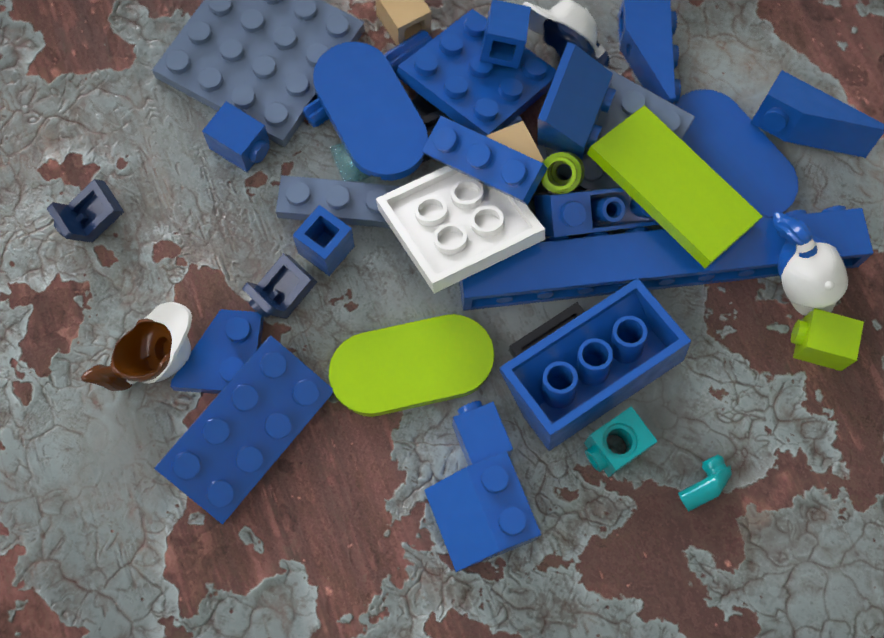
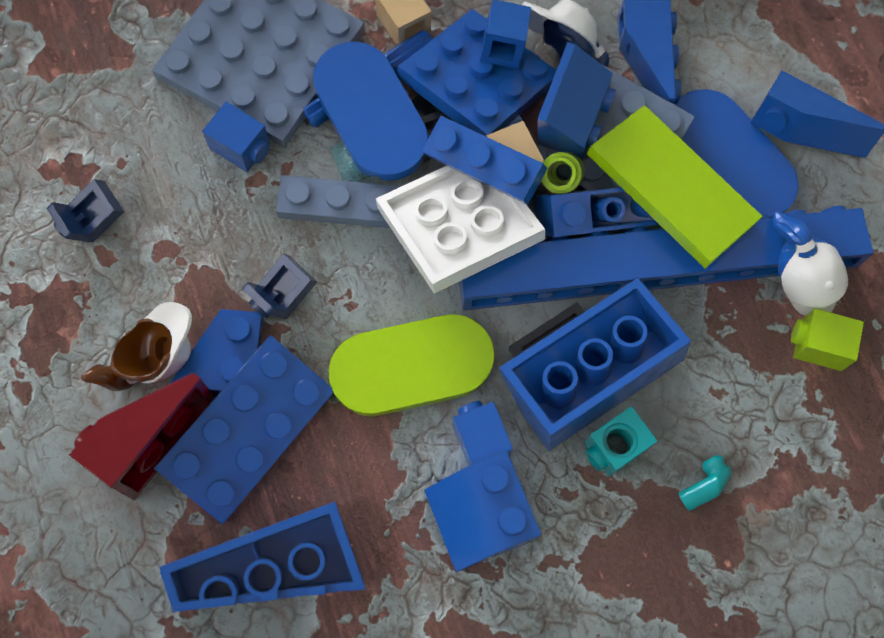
(134, 439): none -> dark red slope
(277, 562): none -> blue wedge
(324, 240): blue brick -> none

